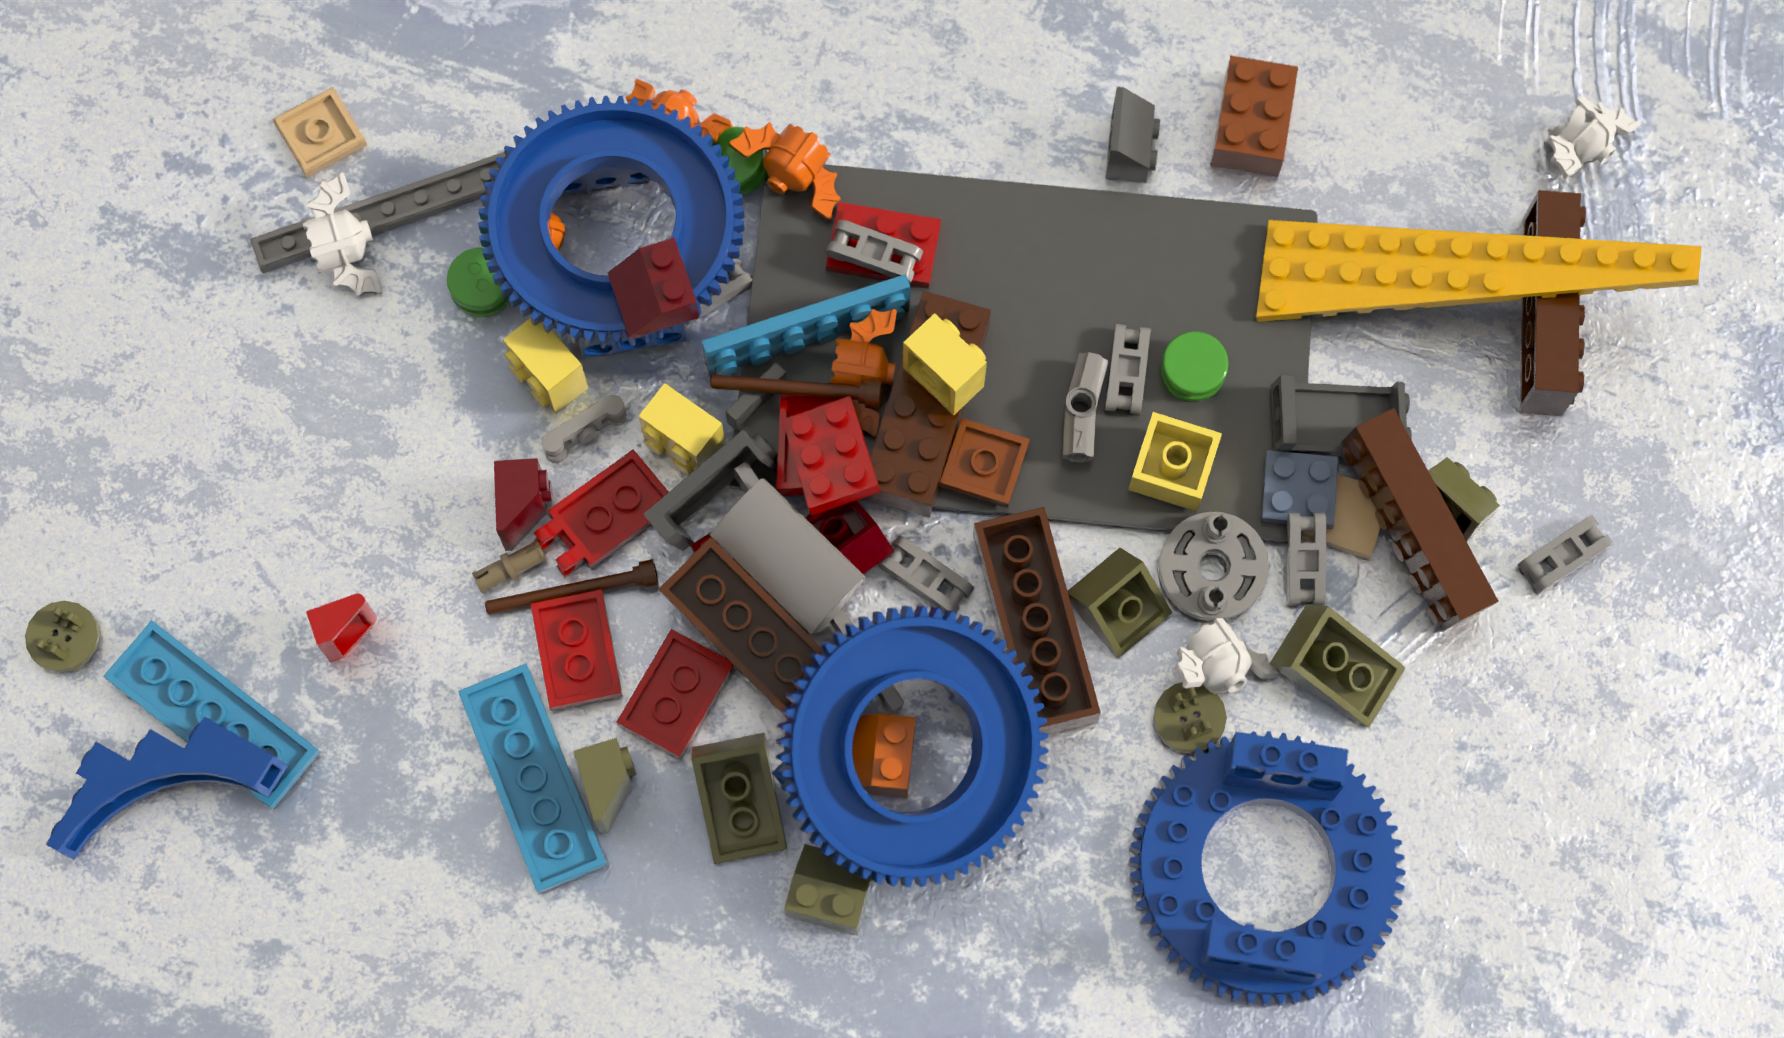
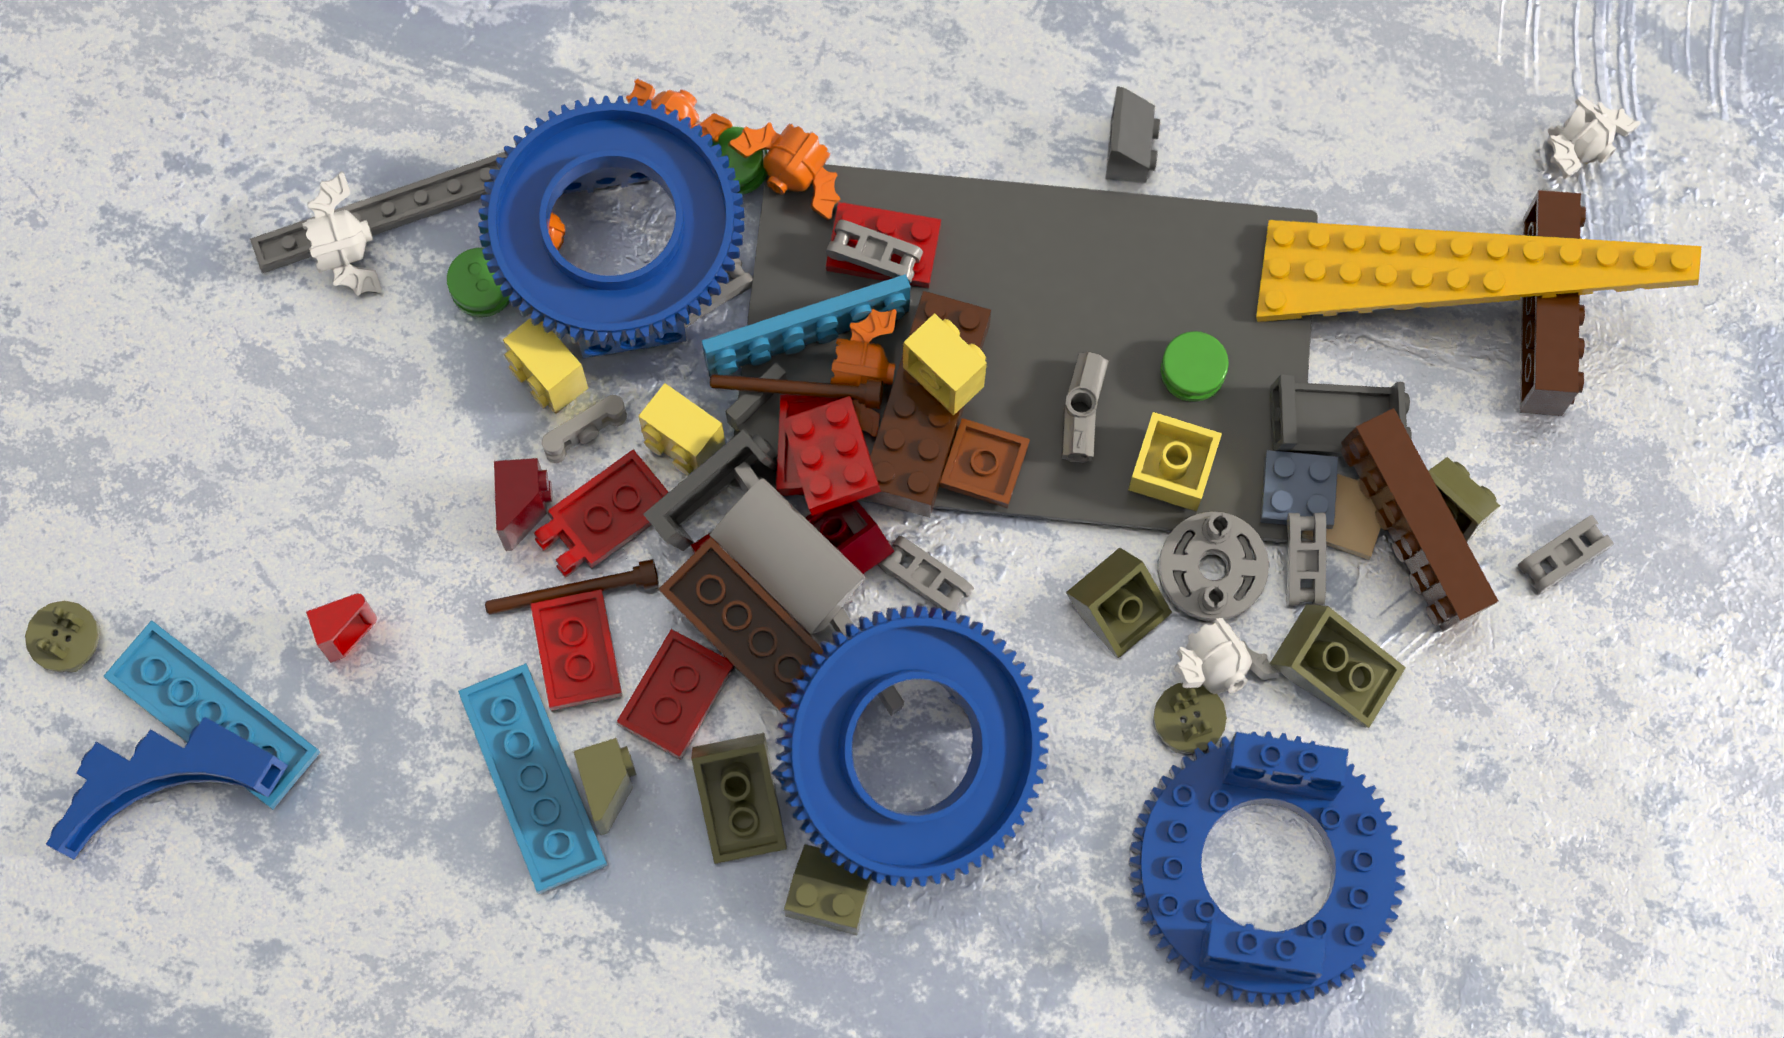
(319, 132): tan tile -> none
(509, 566): dark tan pin -> none
(653, 289): dark red slope -> none
(884, 753): orange slope -> none
(1037, 615): reddish brown brick -> none
(1128, 369): light grey plate -> none
(1254, 116): dark orange brick -> none

